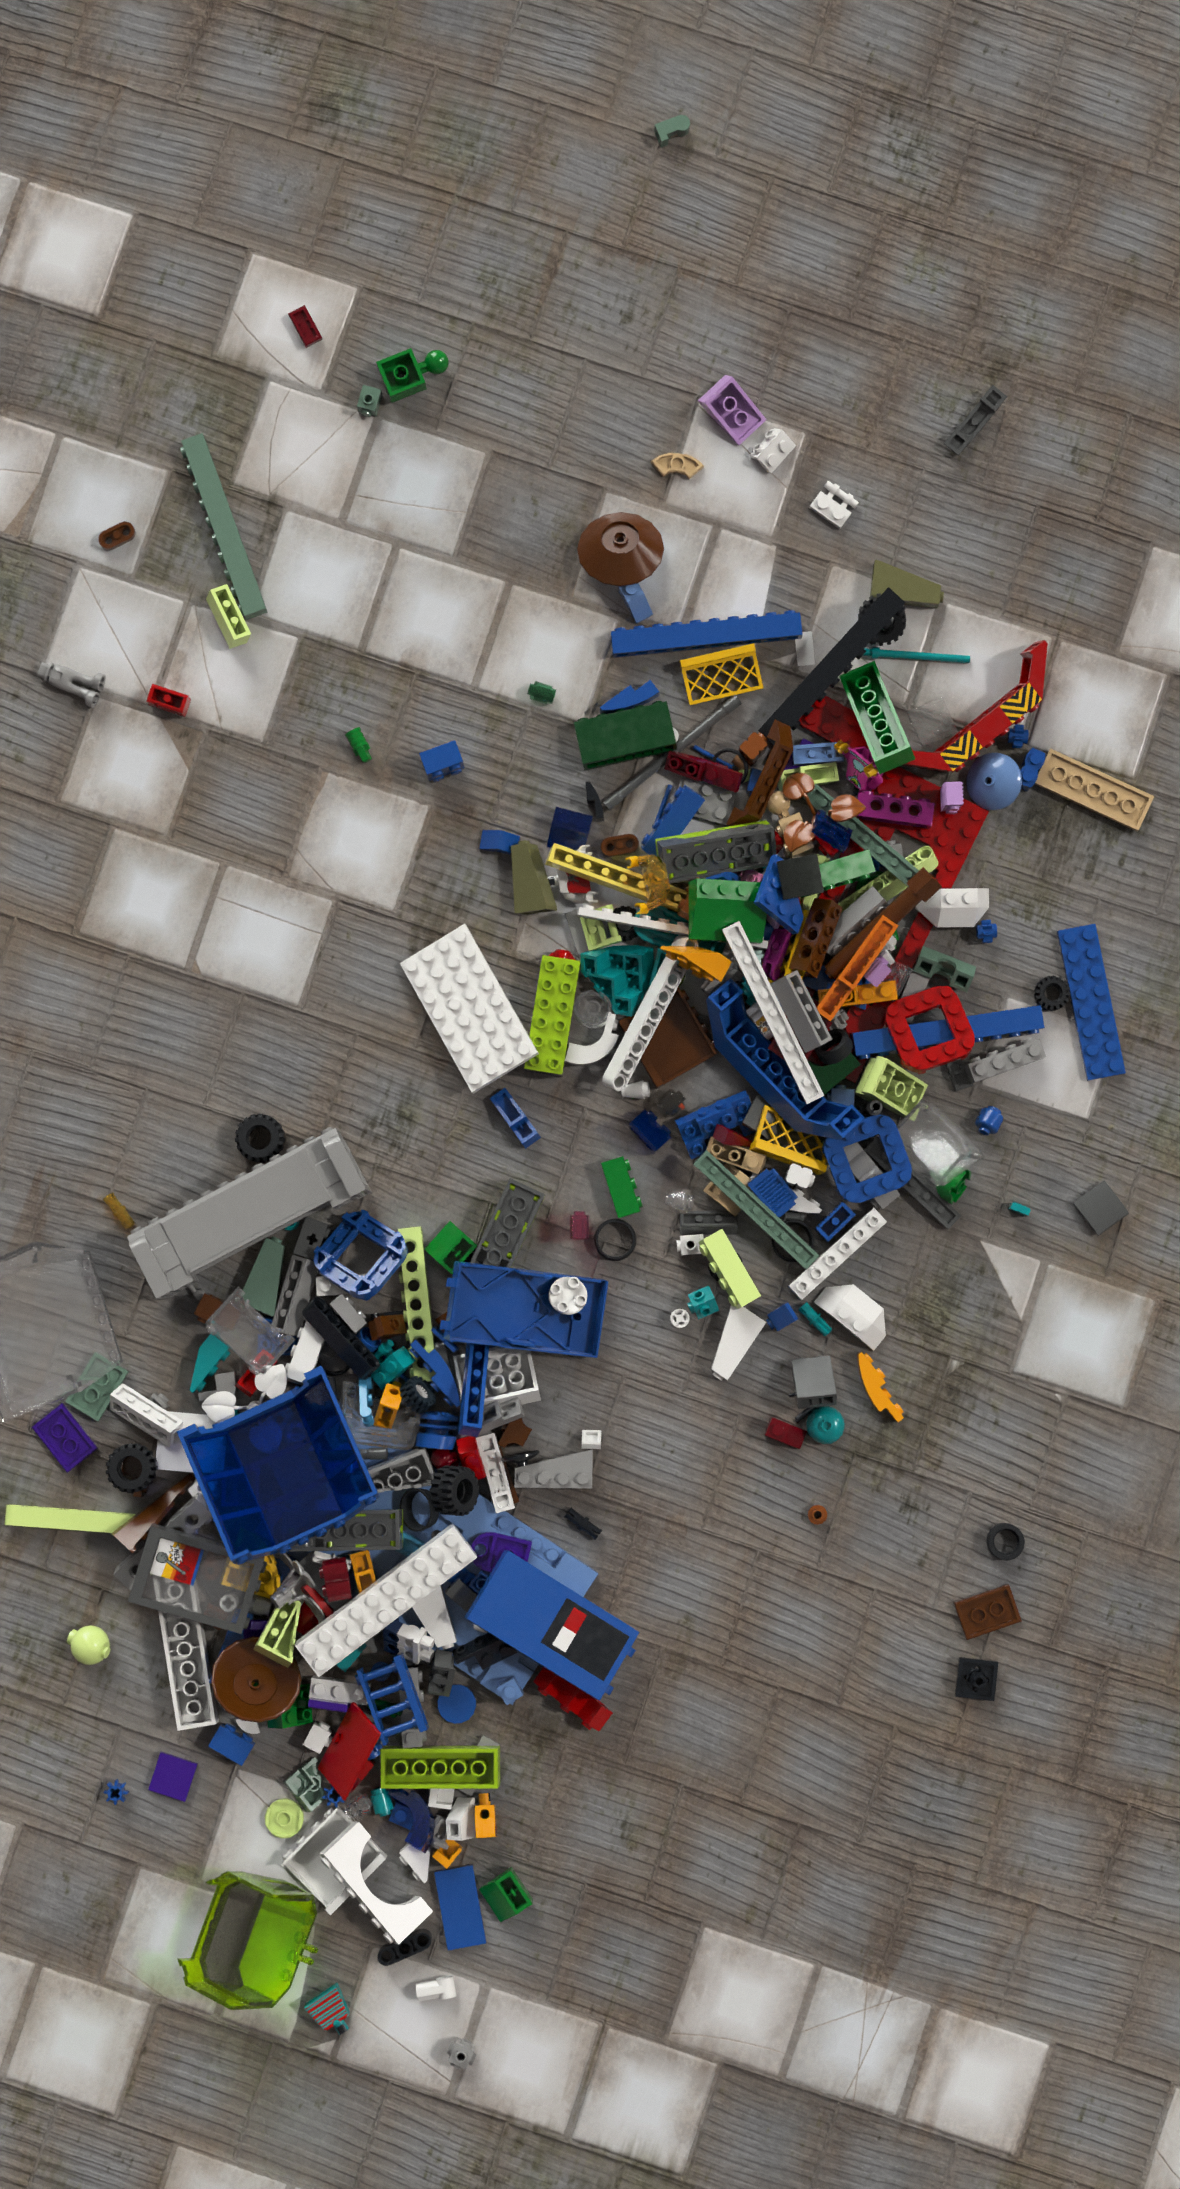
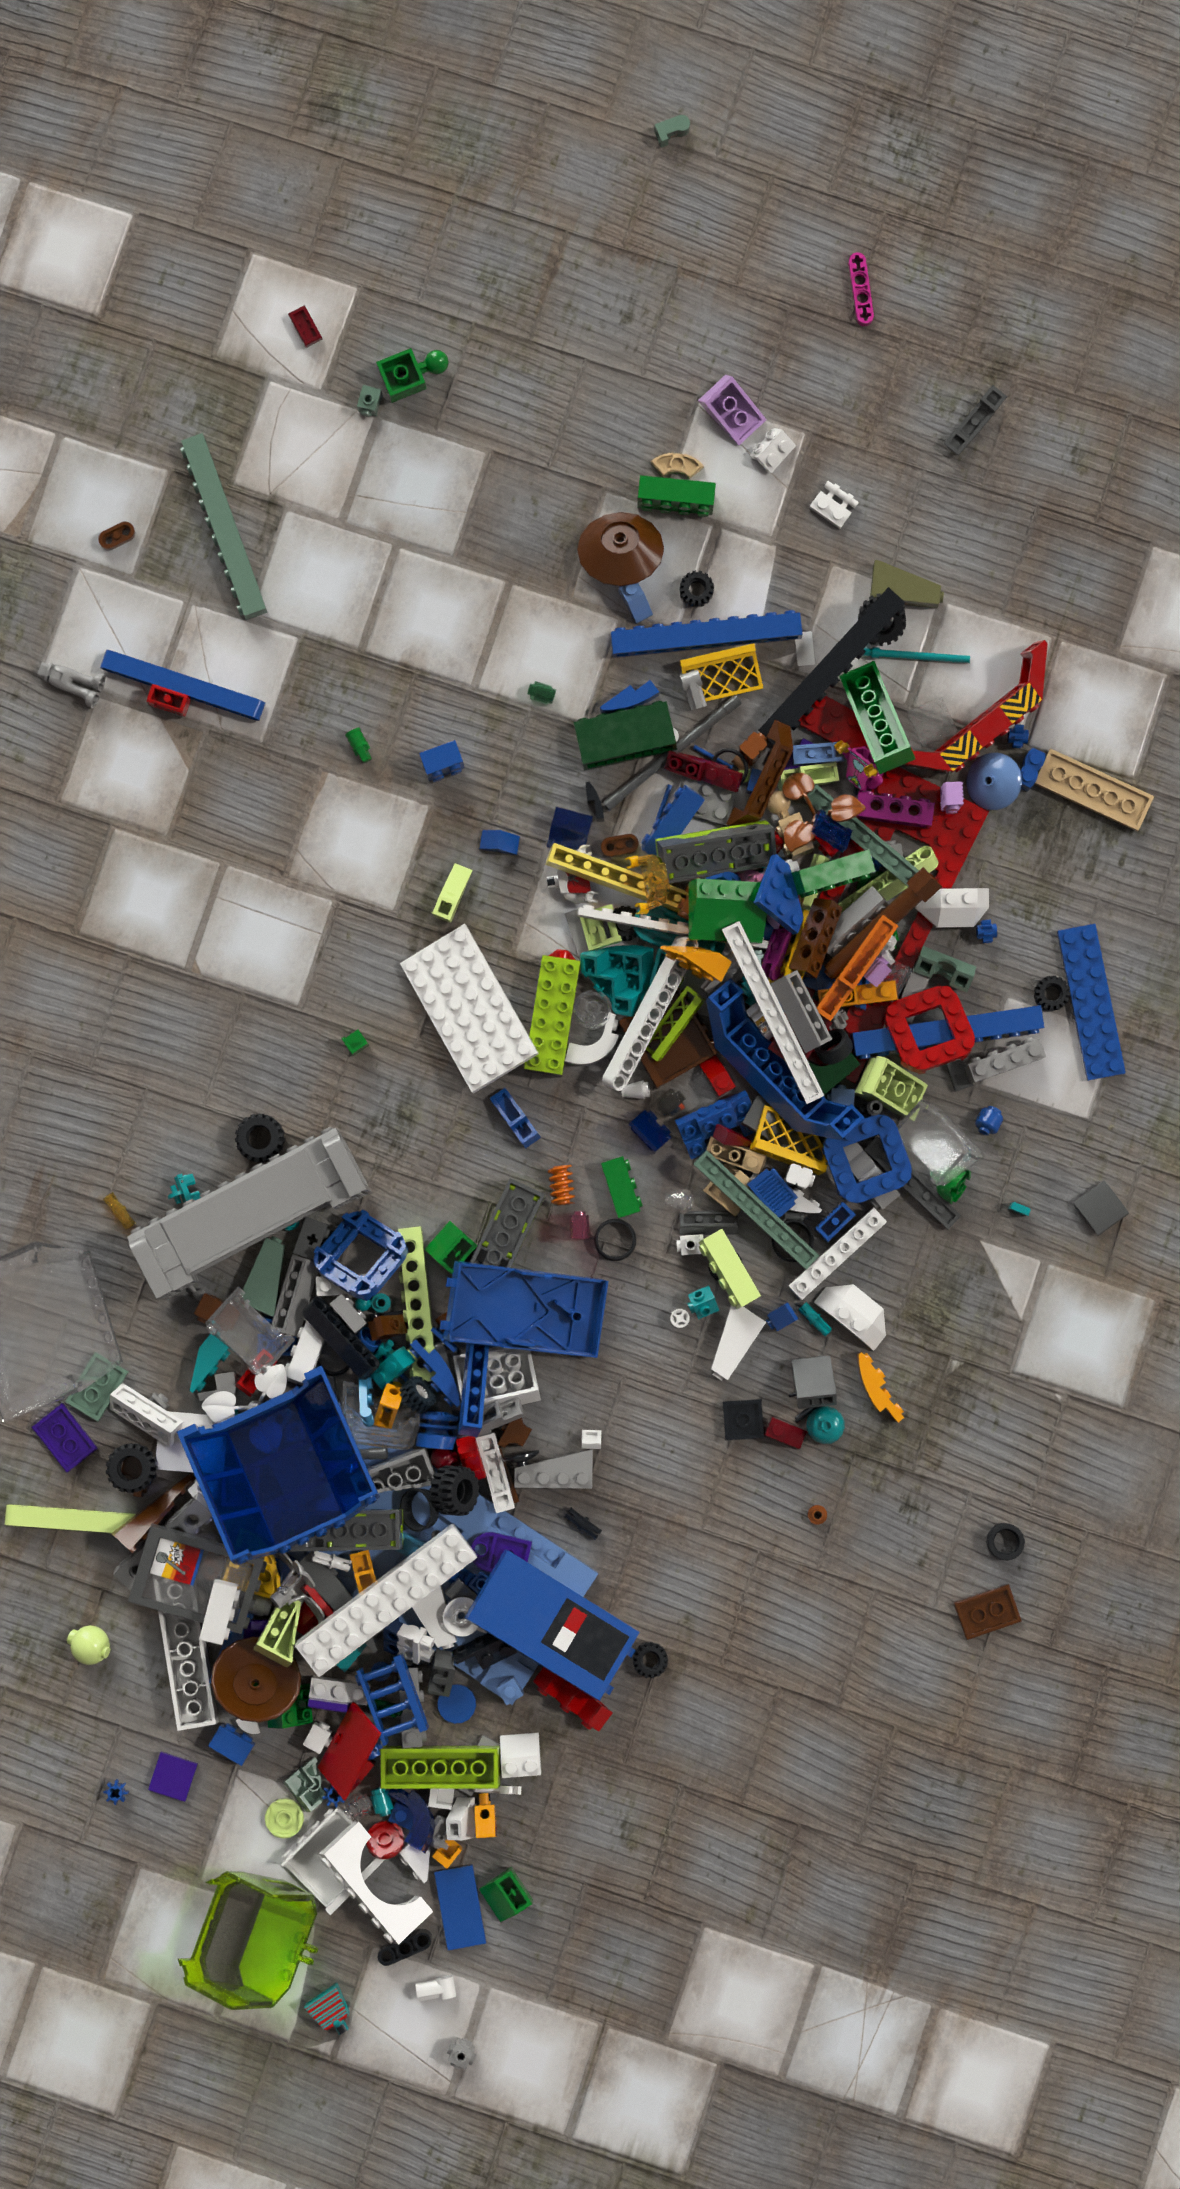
(182, 1183): none -> teal hips
(195, 688): none -> blue beam
(219, 1612): none -> white brick
(228, 616): yellowish green brick -> none
(336, 1579): dark red brick -> none
(355, 1042): none -> green panel
(363, 1305): none -> teal plate
(385, 1840): none -> red tile
(452, 893): none -> yellowish green slope
(453, 1624): none -> white dish
(501, 1790): none -> white piece
(520, 1755): none -> white slope
(530, 881): olive slope -> none
(561, 1185): none -> orange piece
(568, 1295): white dish -> none
(659, 1668): none -> black tyre
(676, 495): none -> green piece
(680, 1024): none -> lime fence
(692, 578): none -> black tyre
(692, 684): none -> light grey piece
(717, 1076): none -> red slope
(743, 1419): none -> black plate
(800, 876): pearl dark grey slope -> none
(861, 289): none -> dark pink beam
(985, 1689): black plate -> none

